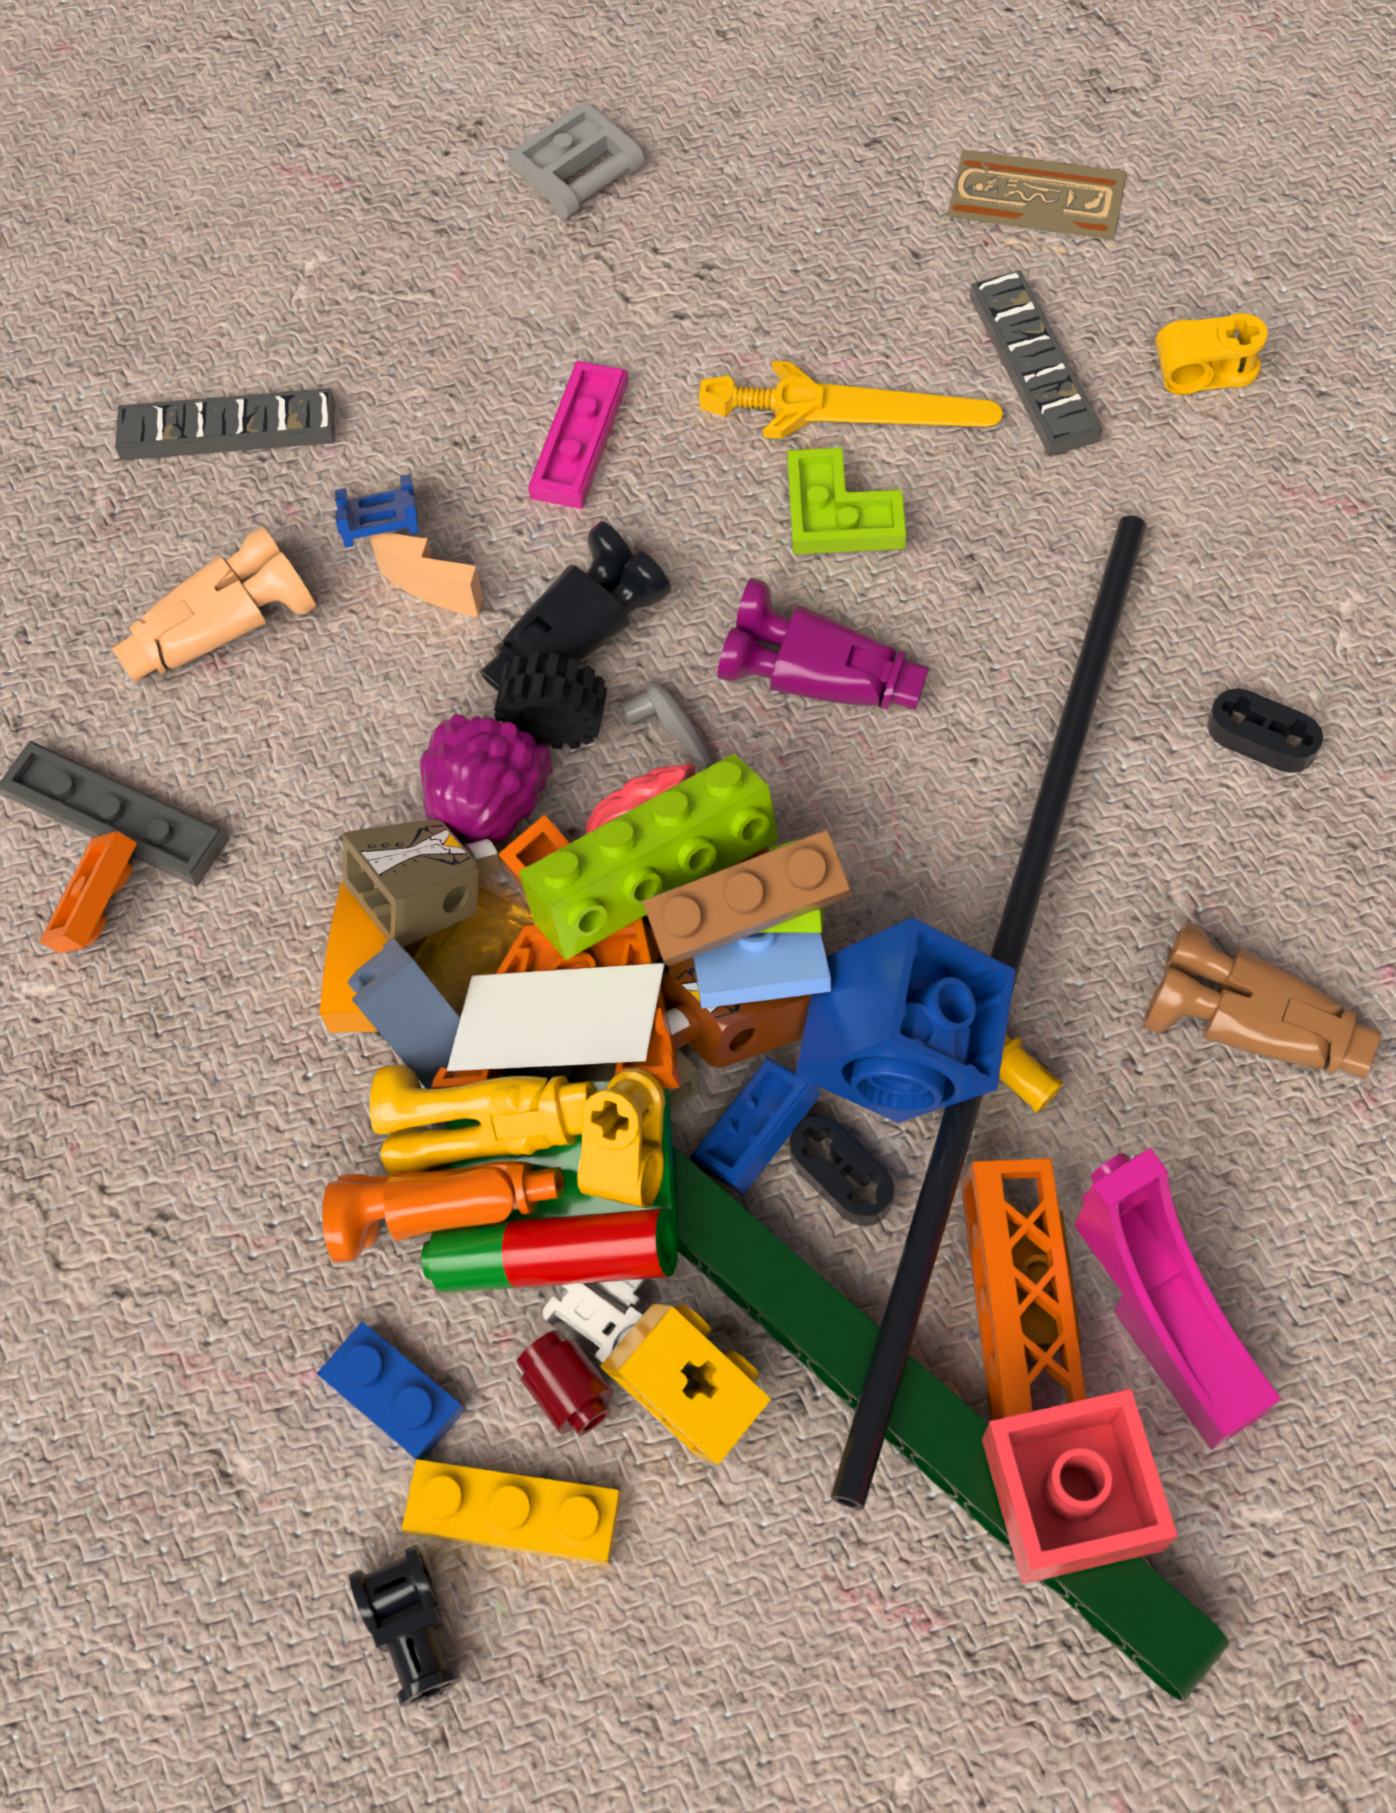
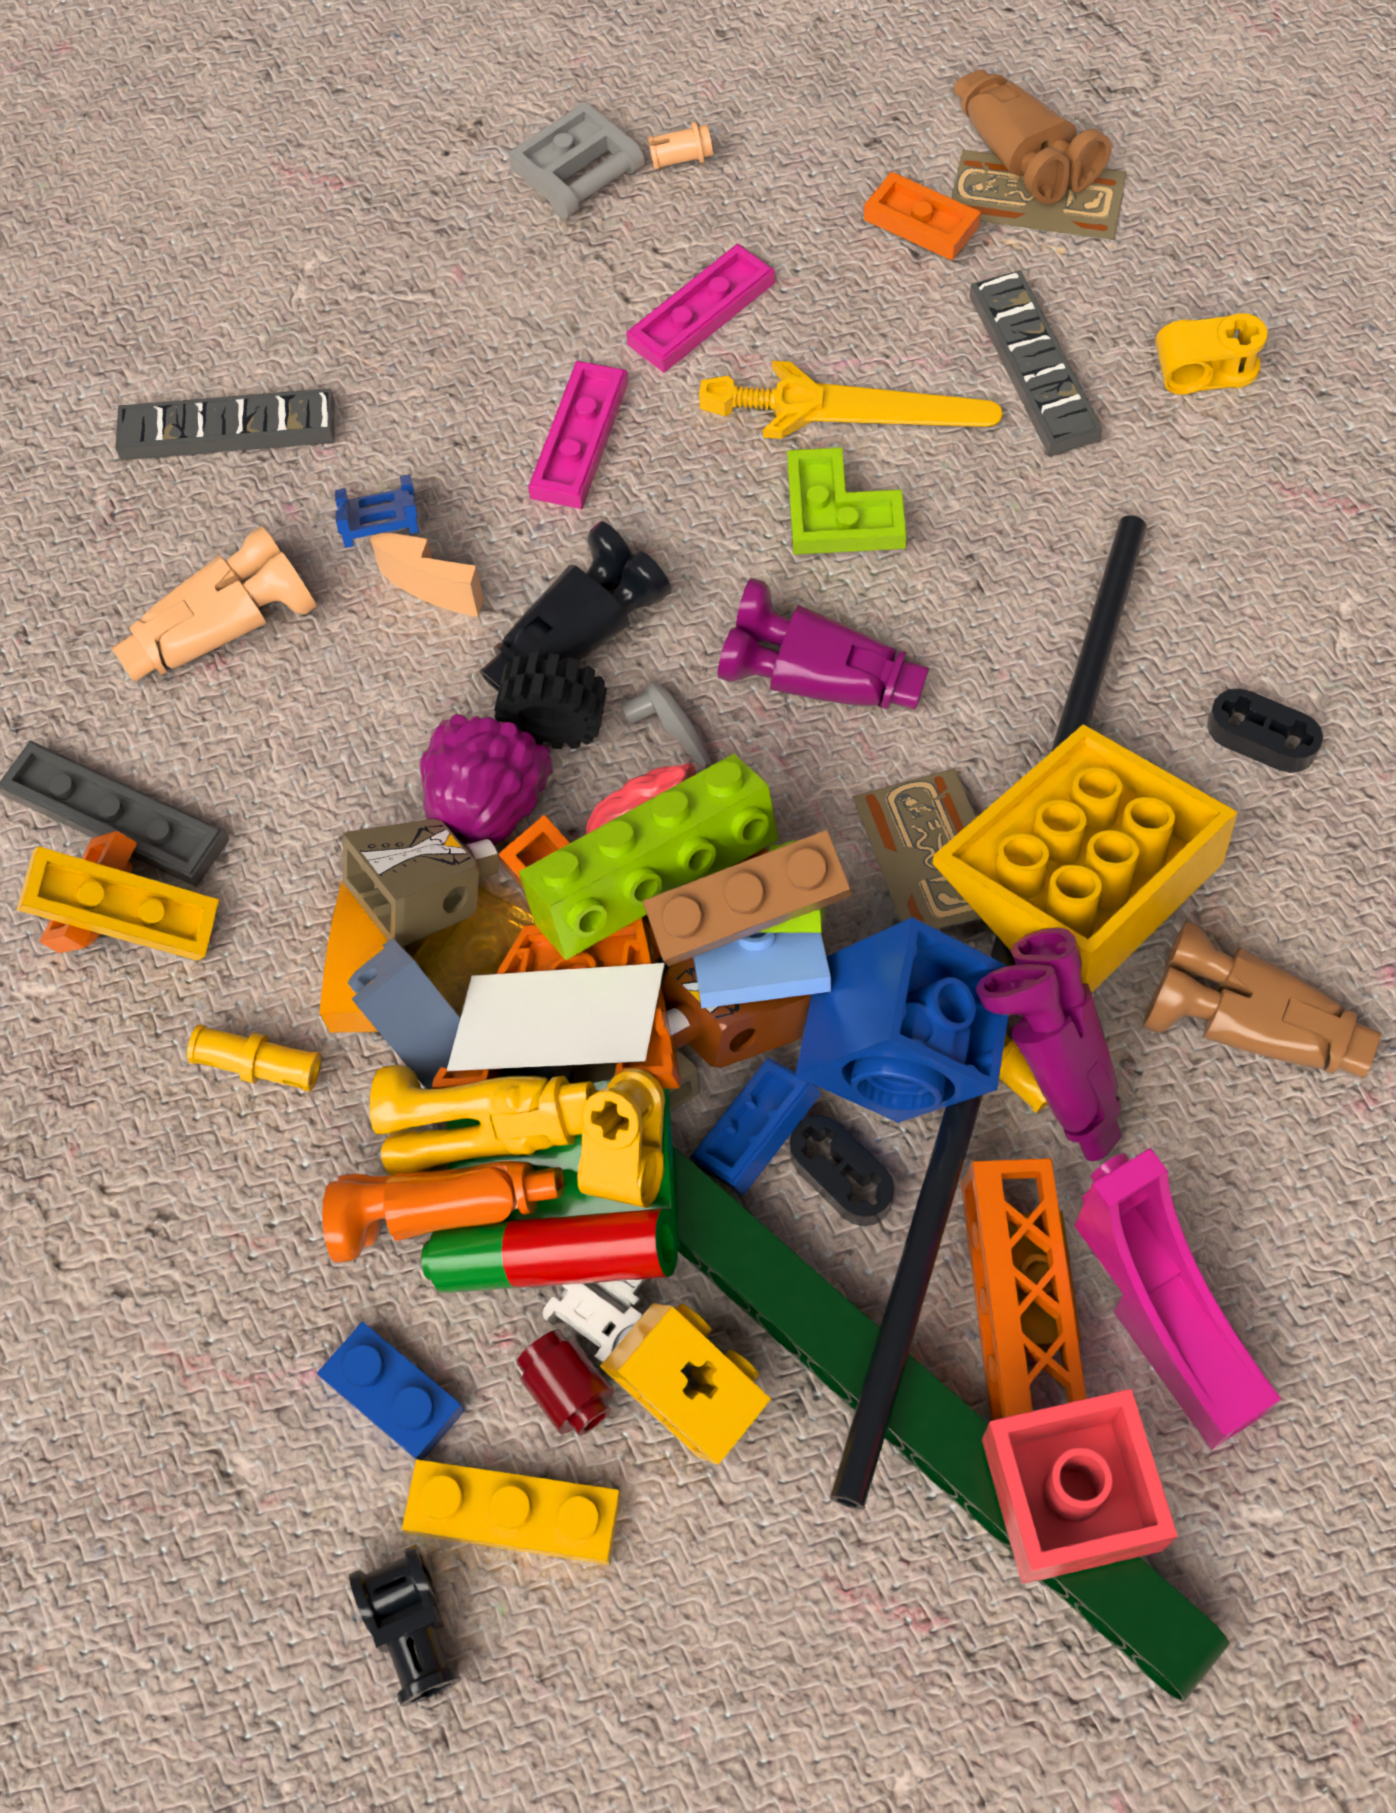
(117, 904): none -> yellow plate
(254, 1057): none -> yellow pin
(681, 146): none -> light nougat pin
(700, 307): none -> dark pink tile
(905, 831): none -> dark tan sticker
(922, 215): none -> orange plate
(1032, 137): none -> medium nougat piece
(1059, 1036): none -> magenta piece
(1088, 848): none -> yellow slope

